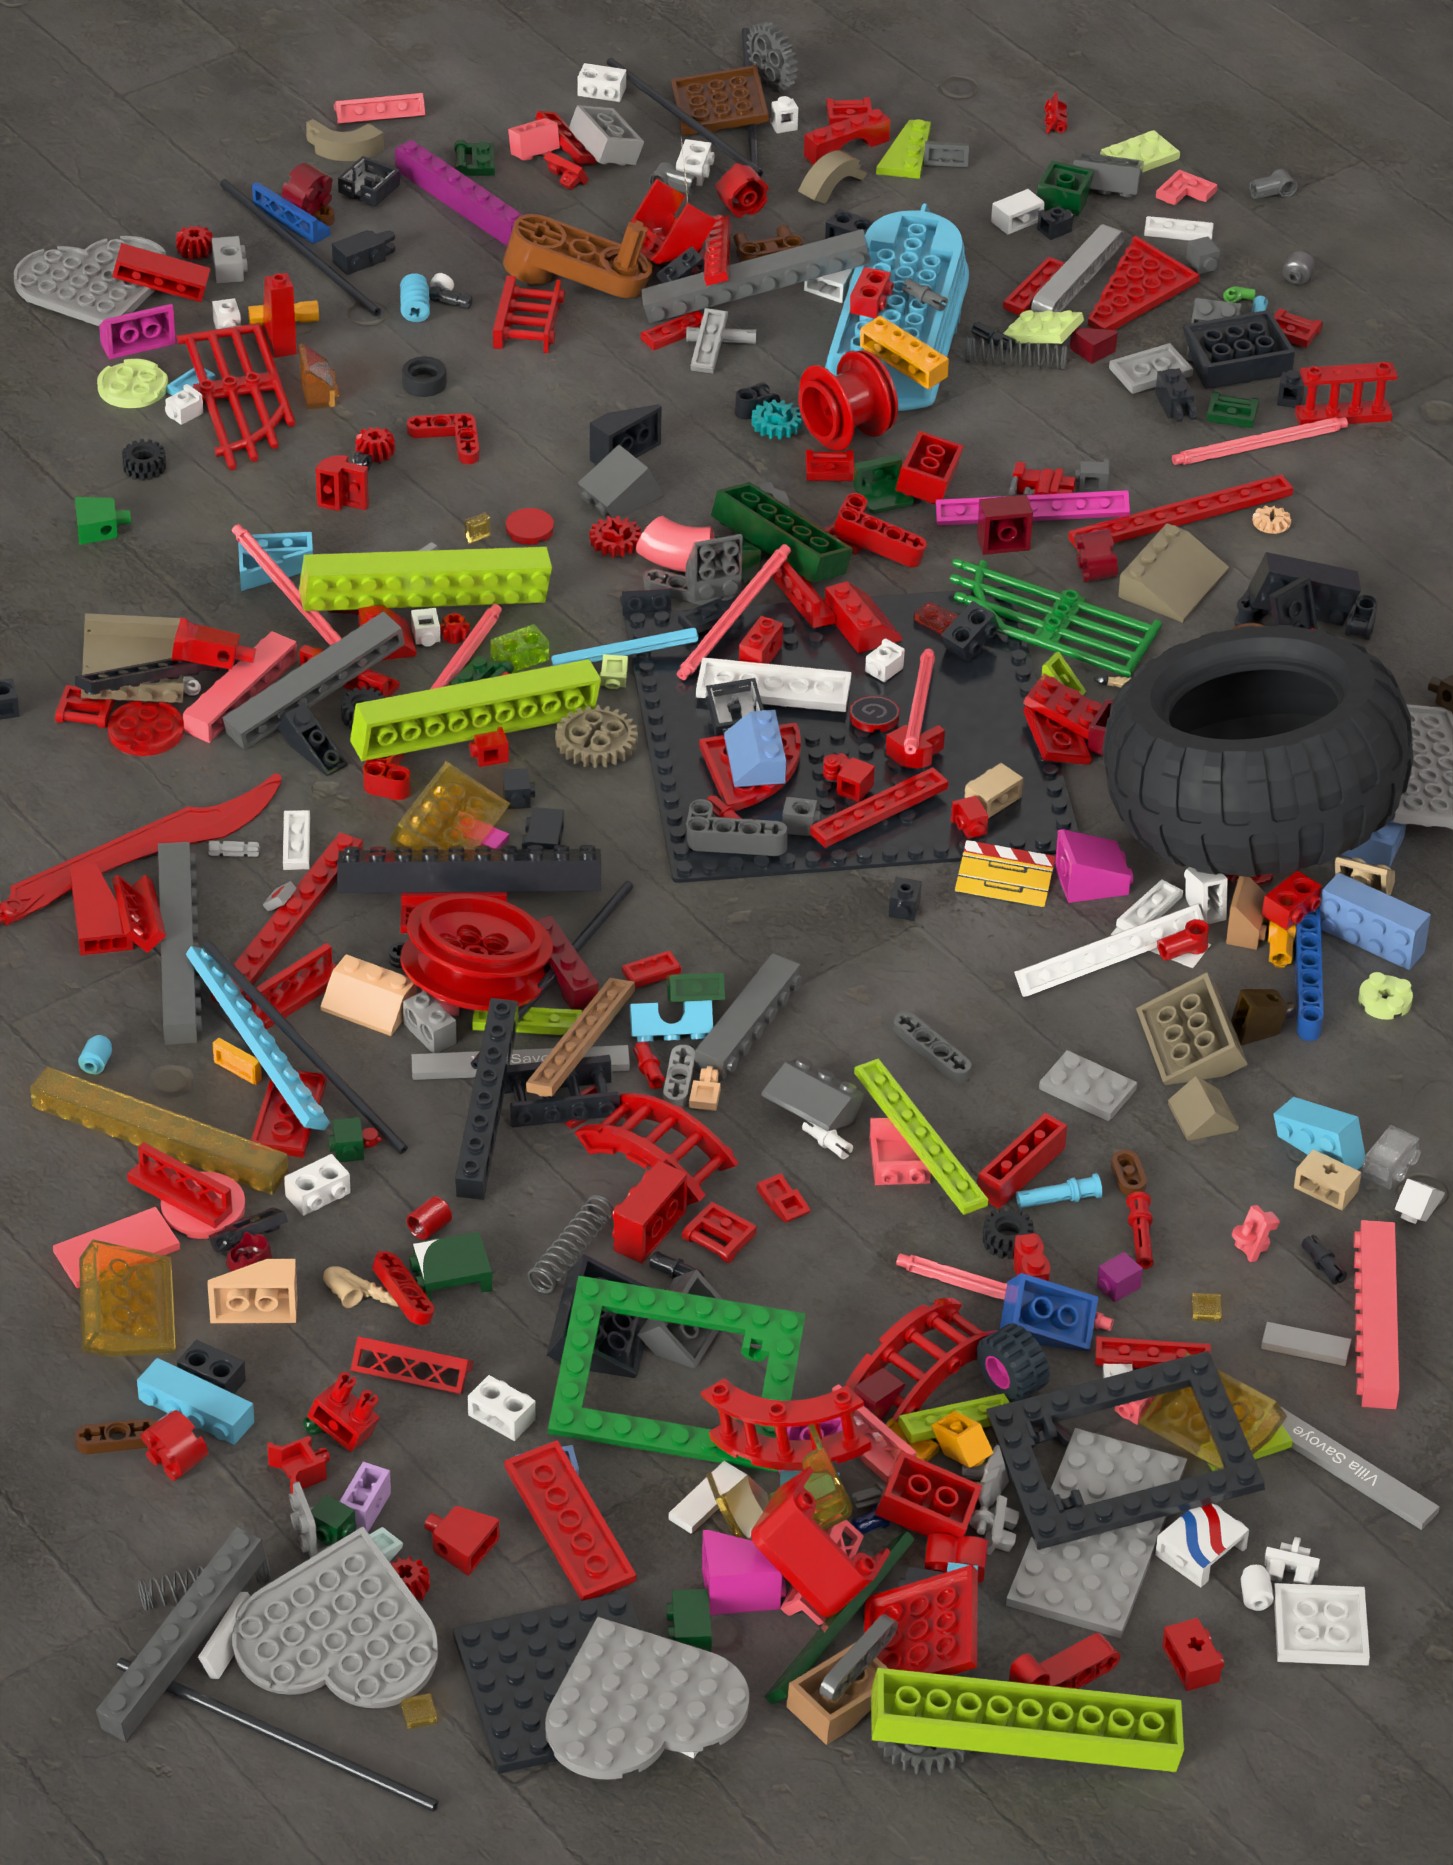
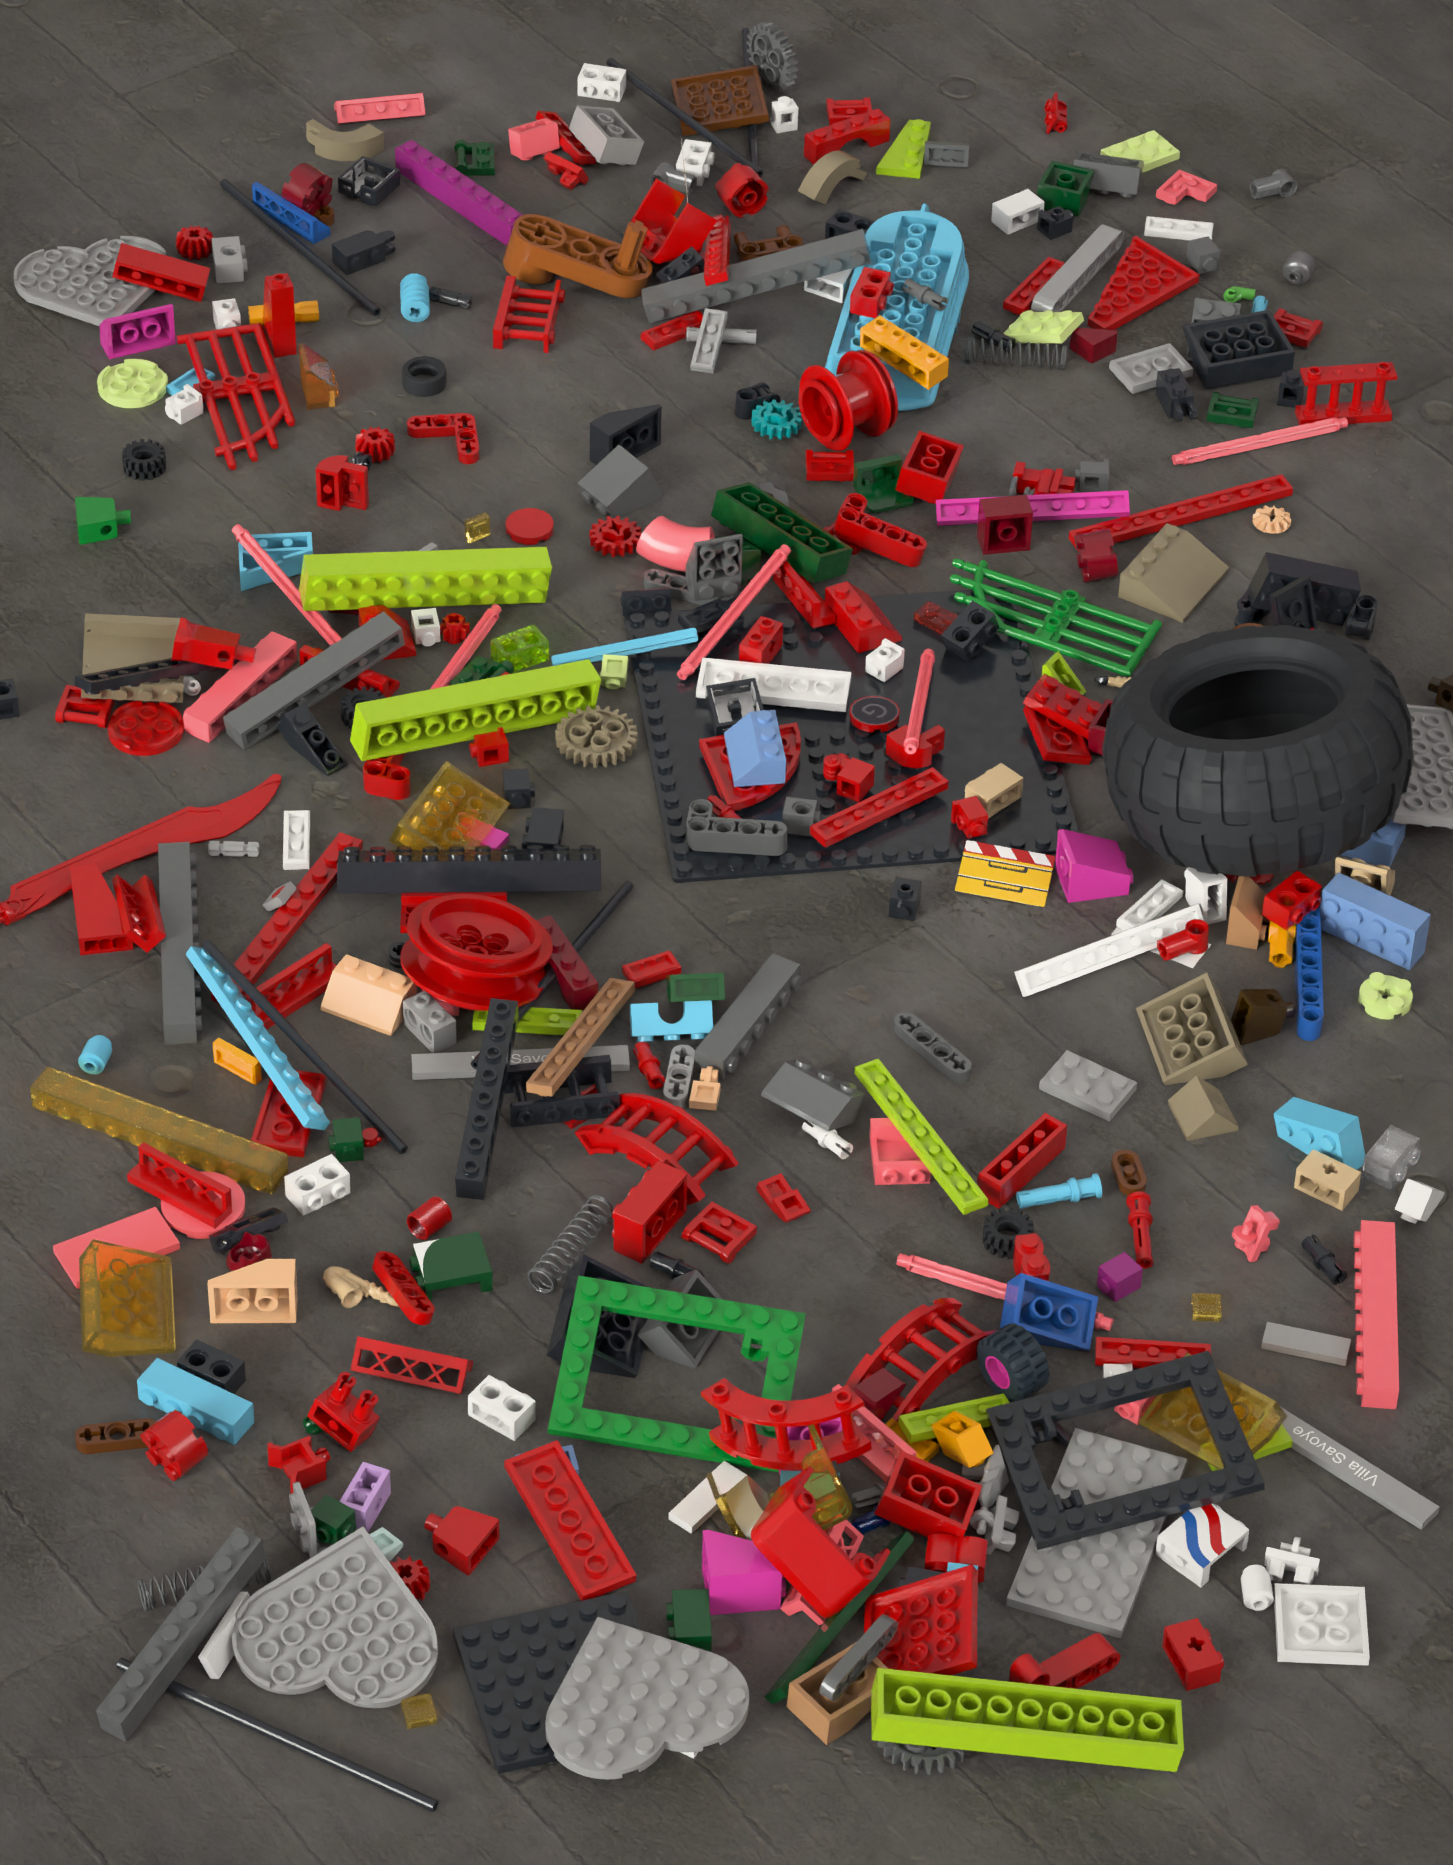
(442, 281): white tile -> none

